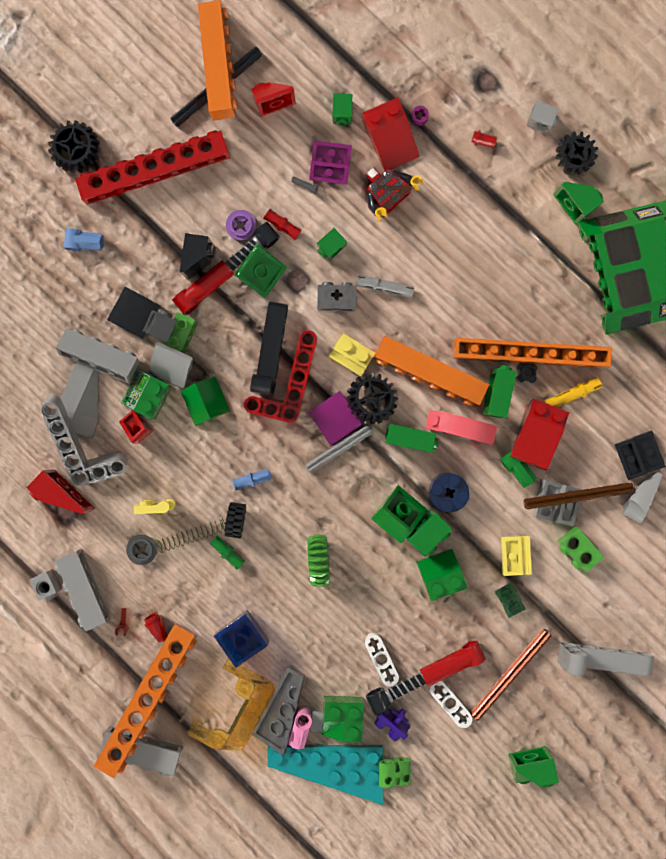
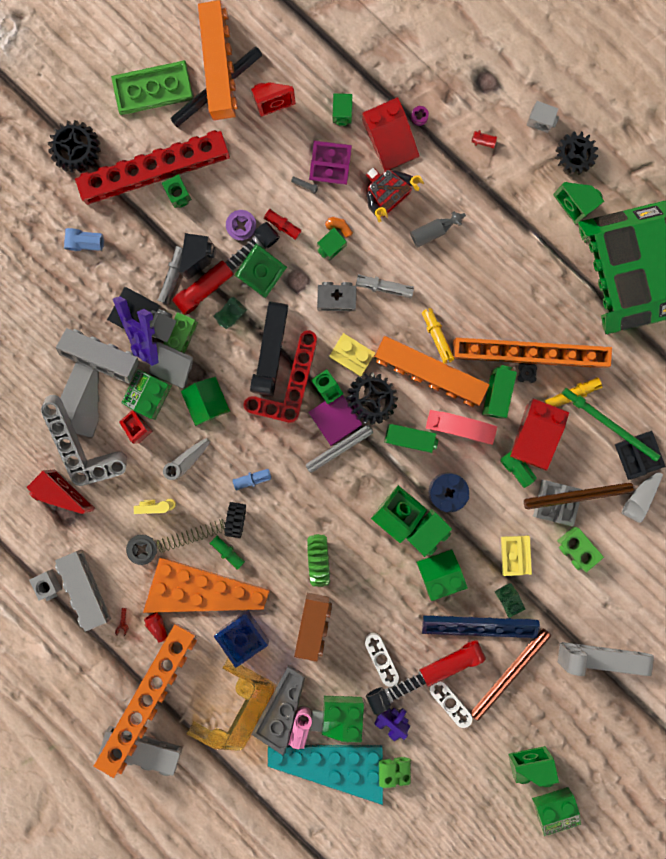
(138, 333): none -> dark purple wing
(152, 87): none -> bright green tile
(171, 277): none -> light grey pin
(173, 184): none -> green brick
(185, 460): none -> light grey piece
(189, 589): none -> orange wing
(230, 313): none -> clear green bracket
(313, 627): none -> dark orange brick
(327, 386): none -> green brick
(338, 223): none -> orange arm
(434, 327): none -> yellow pin
(435, 229): none -> dark grey wheel
(480, 626): none -> dark blue plate
(557, 811): none -> green slope
(580, 402): none -> green bar

